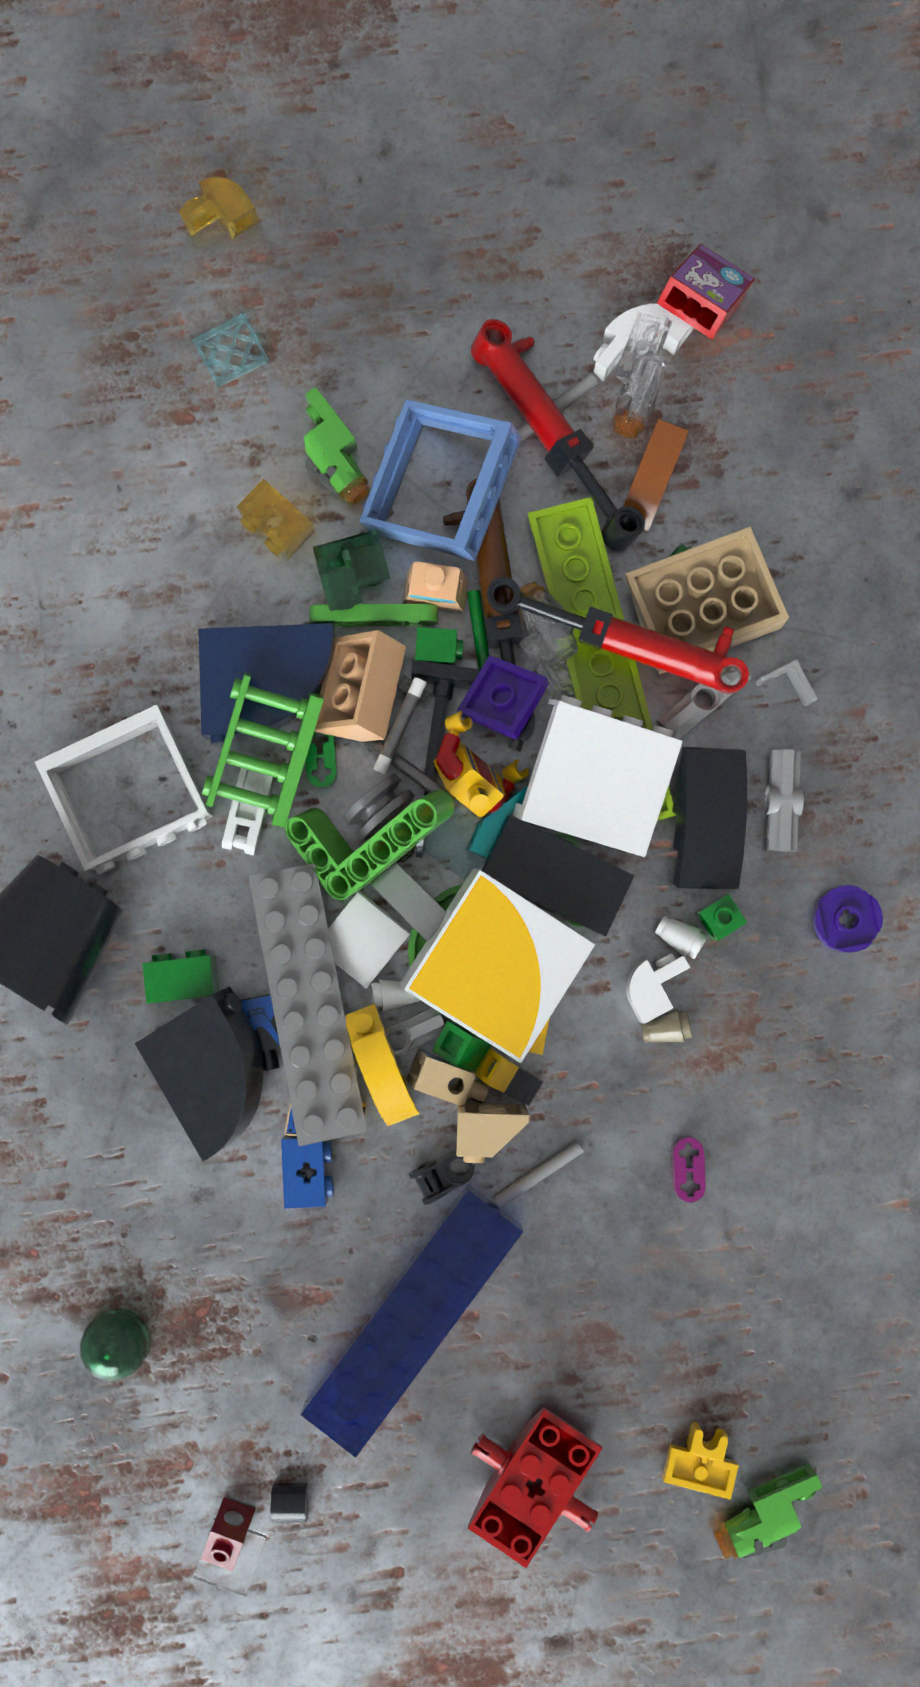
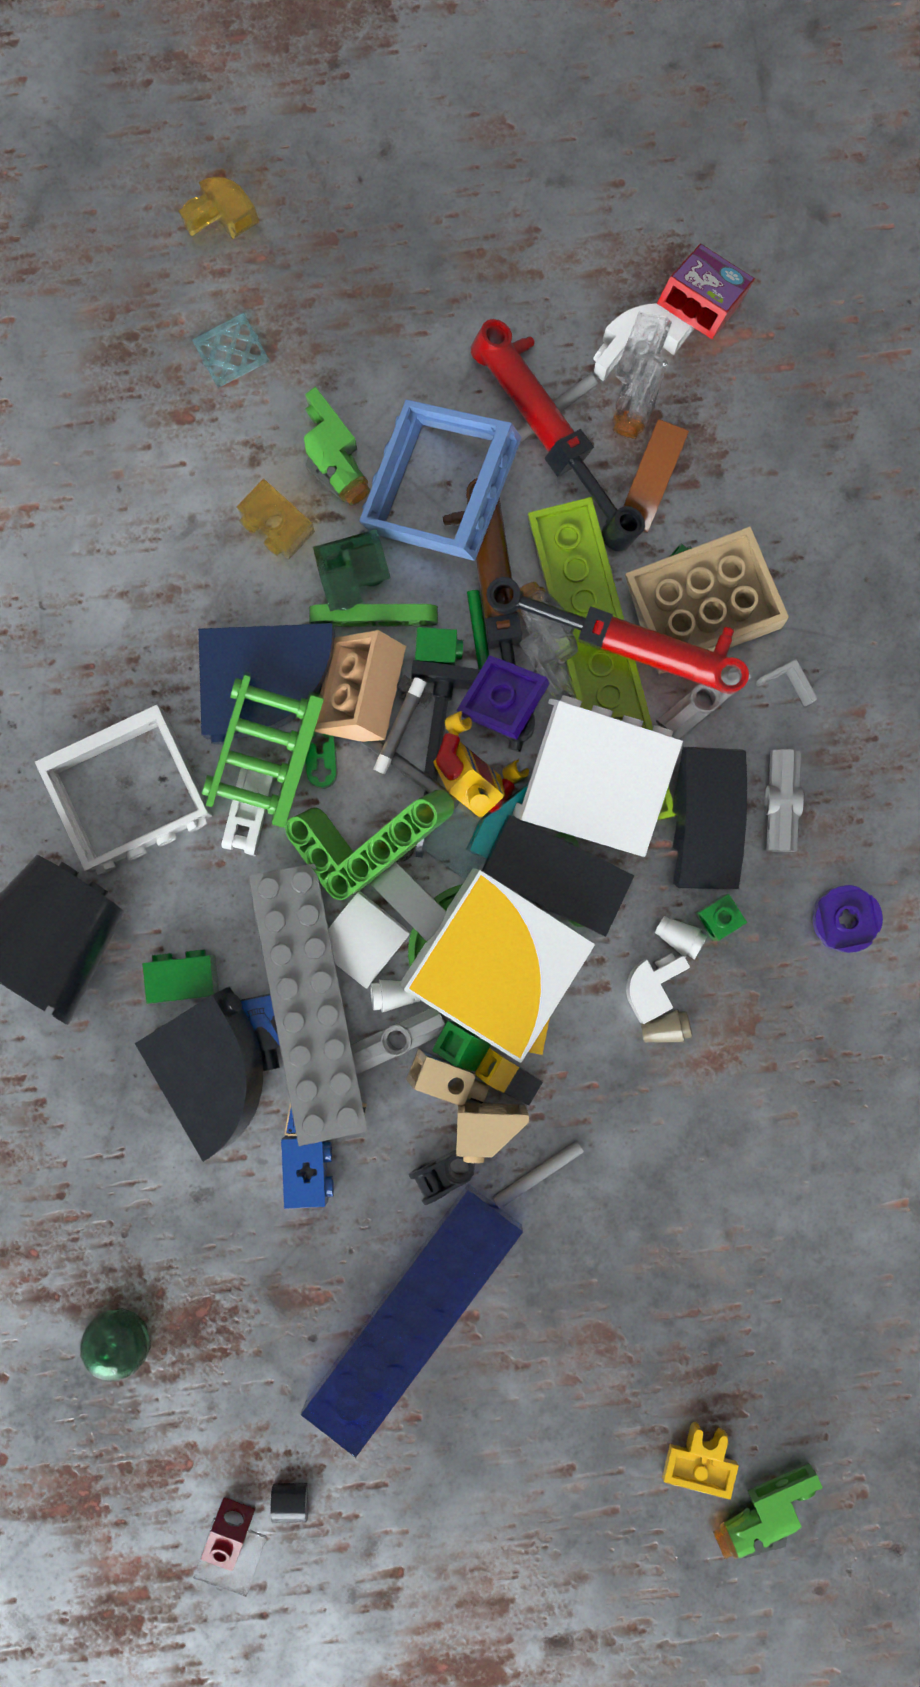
(378, 807): flat silver wheel -> none
(379, 1066): yellow arch -> none
(436, 586): light nougat torso -> none
(521, 1514): red slope -> none
(697, 1169): magenta beam -> none

